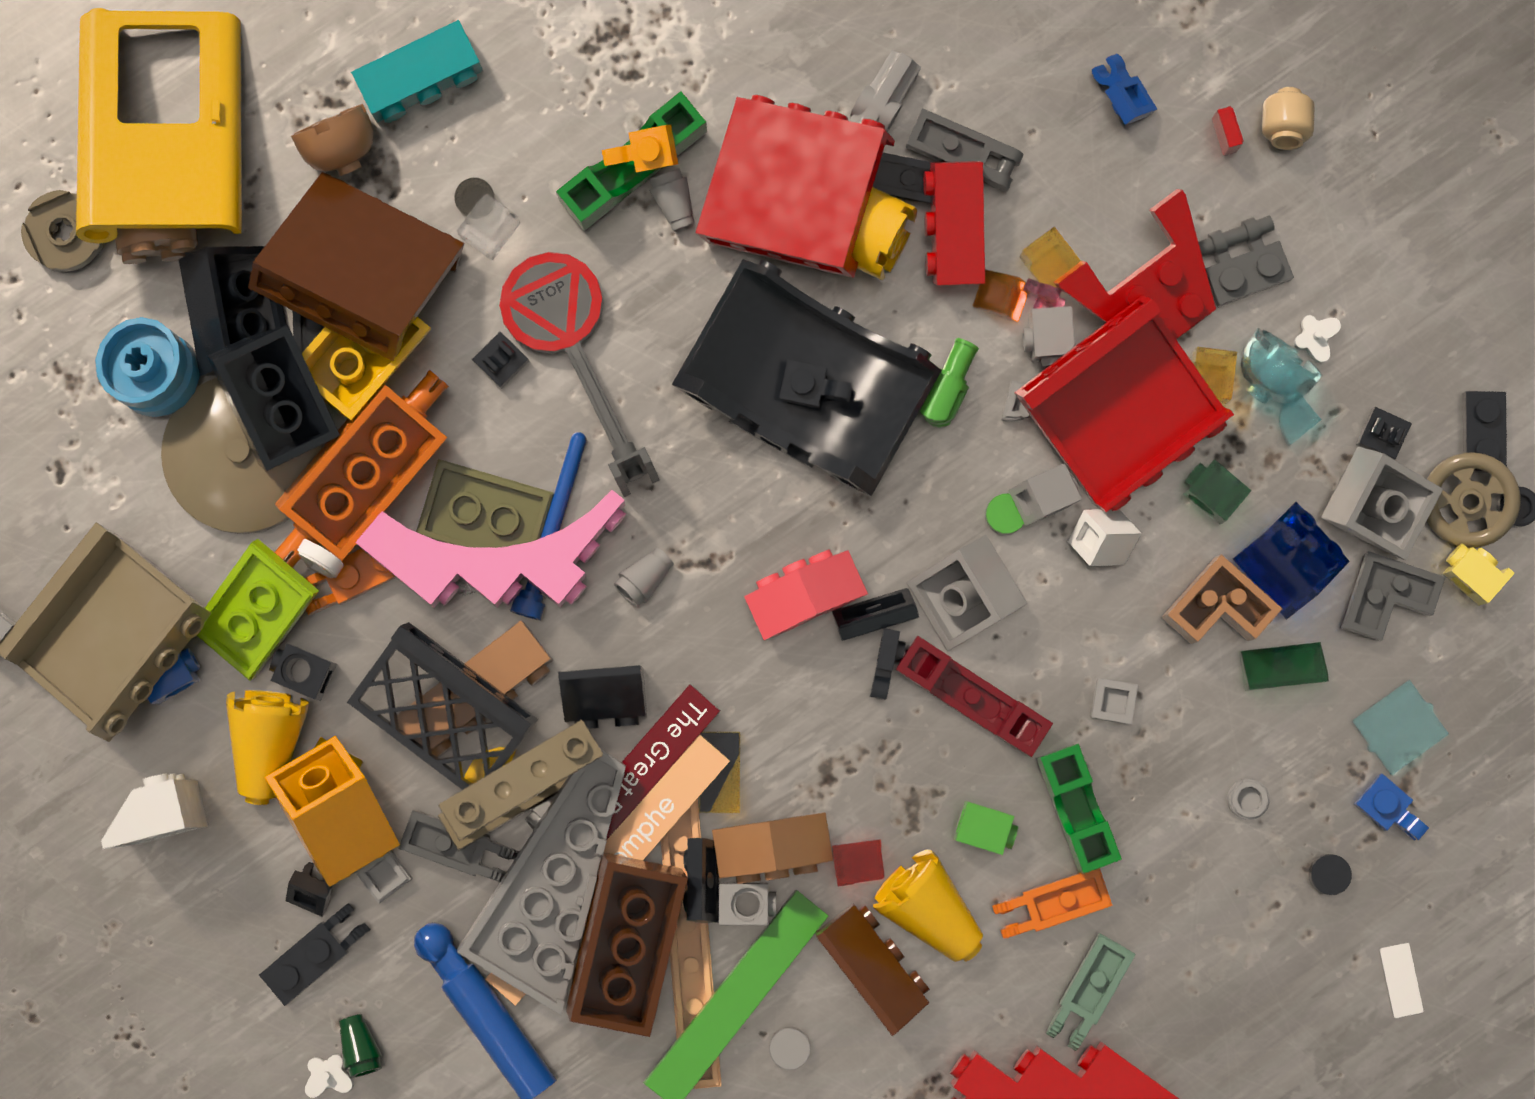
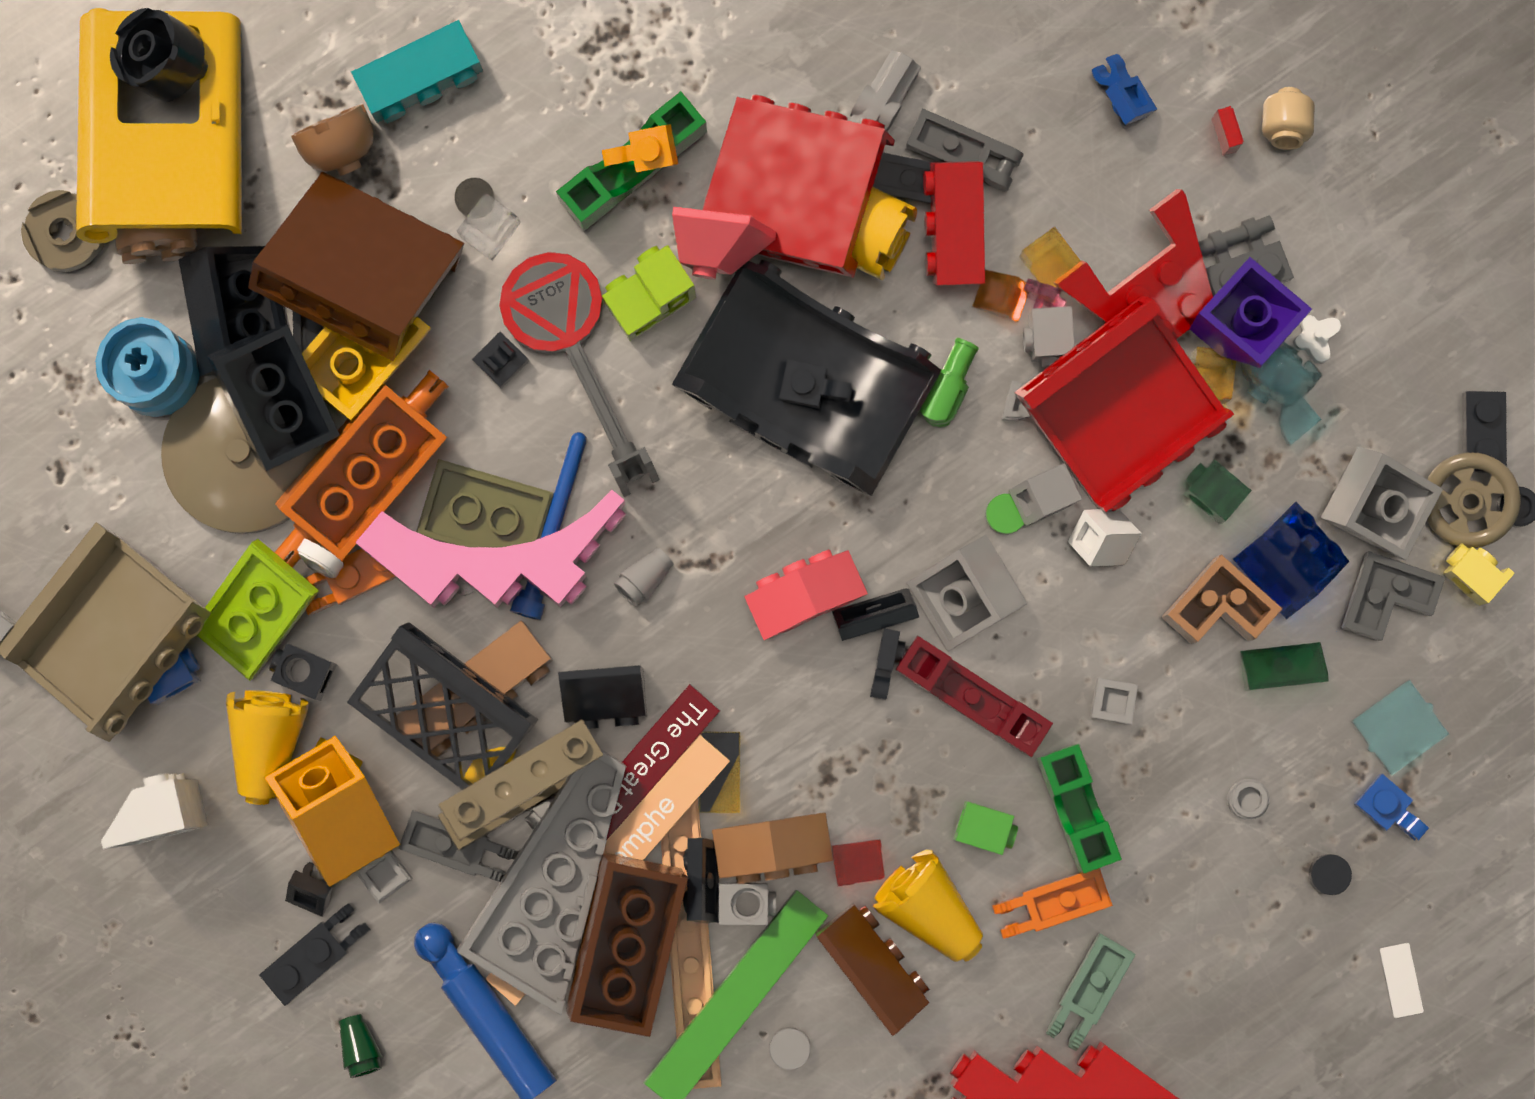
(158, 54): none -> black brick
(327, 1075): white piece -> none
(651, 293): none -> lime brick
(673, 198): light grey cone -> none
(717, 240): none -> coral slope
(1250, 316): none -> dark purple slope
(1384, 433): black tile -> none

